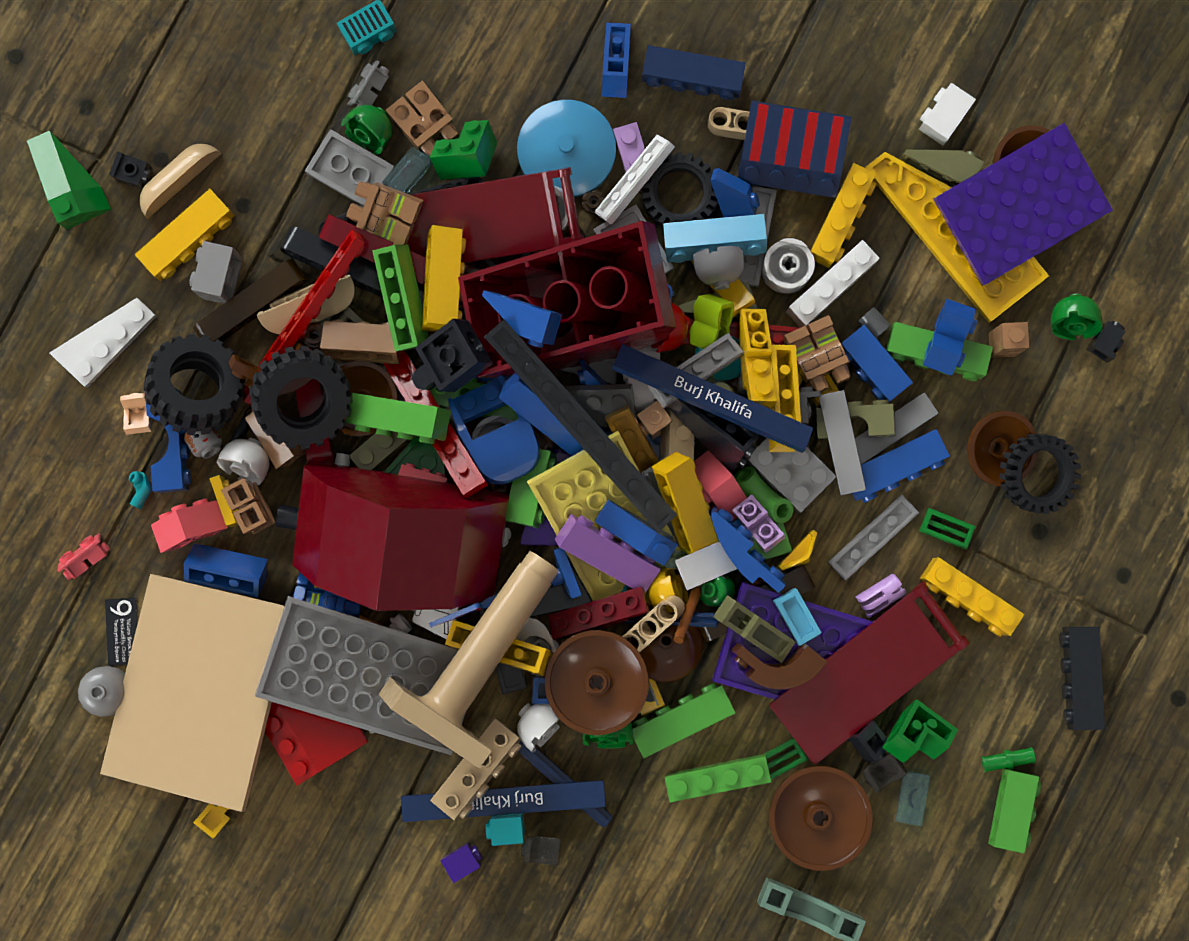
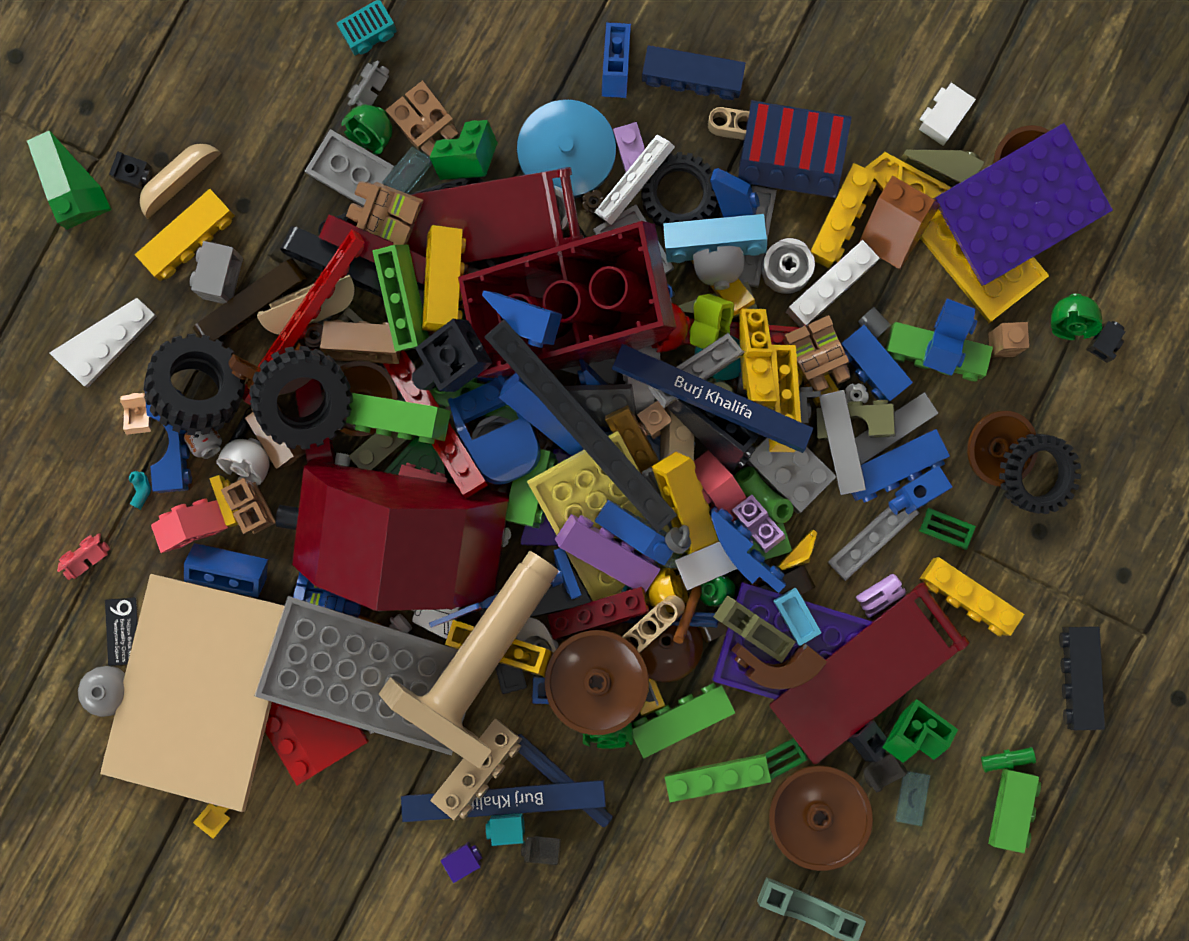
(536, 725): white cylinder -> none
(678, 539): none -> dark grey tile
(860, 390): none -> white plate
(898, 221): none -> dark orange slope
(920, 491): none -> blue torso

